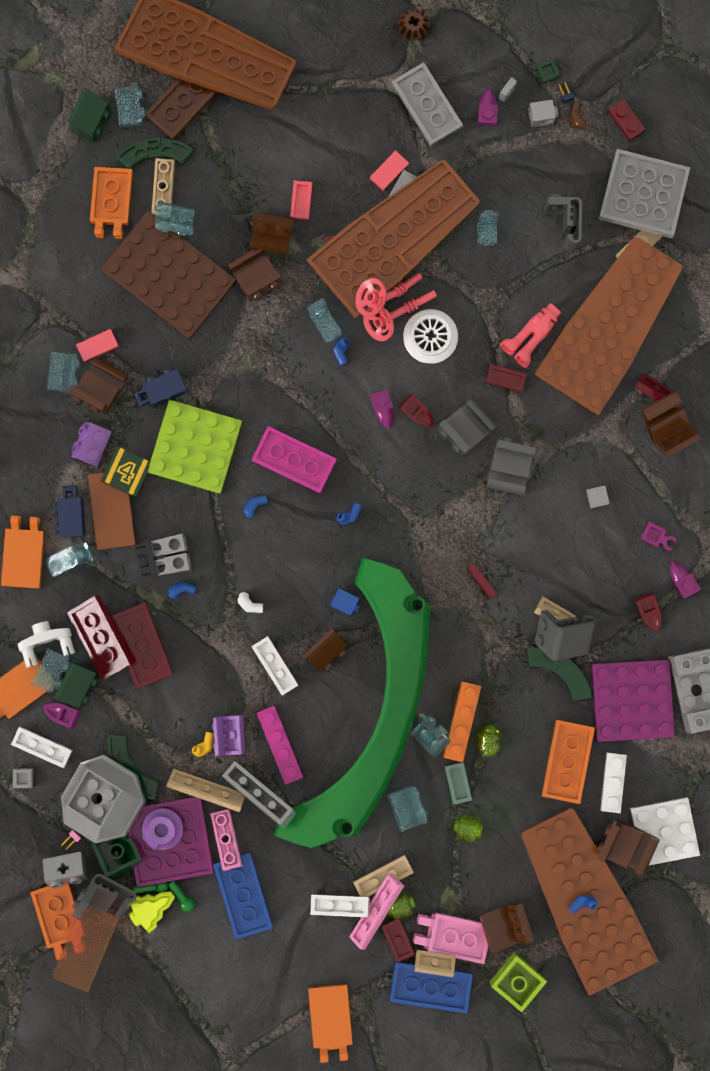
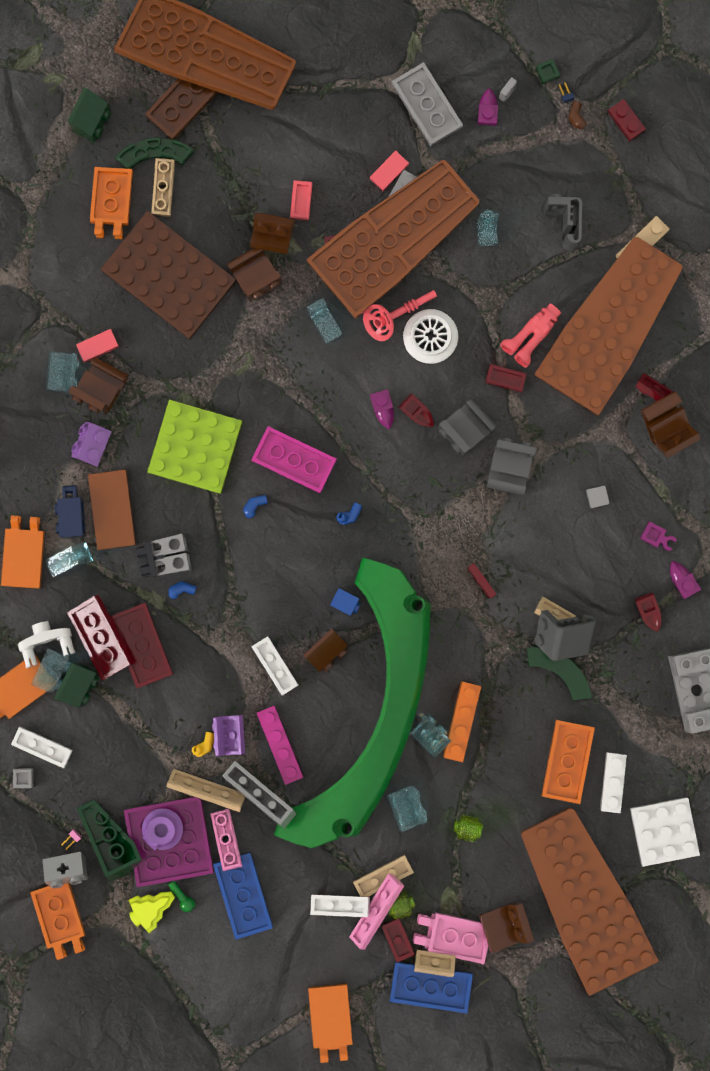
(62, 714): magenta plate -> none
(85, 948): clear orange tile -> none
(102, 894): dark grey piece -> none
(118, 751): dark green tile -> none
(119, 805): light grey piece -> none
(125, 471): dark green tile -> none
(128, 106): clear light blue bracket -> none
(160, 887): green bar -> none
(161, 388): dark blue brick -> none
(174, 219): clear light blue bracket -> none
(247, 604): white arm -> none
(340, 349): blue arm -> none
(374, 298): coral dish -> none
(417, 19): reddish brown gear -> none
(458, 783): sand green tile -> none
(489, 741): clear neon green head -> none
(518, 981): lime brick -> none
(542, 113): light grey brick -> none
(583, 901): blue arm -> none
(628, 846): reddish brown piece -> none
(632, 700): magenta plate -> none
(644, 193): light grey plate -> none

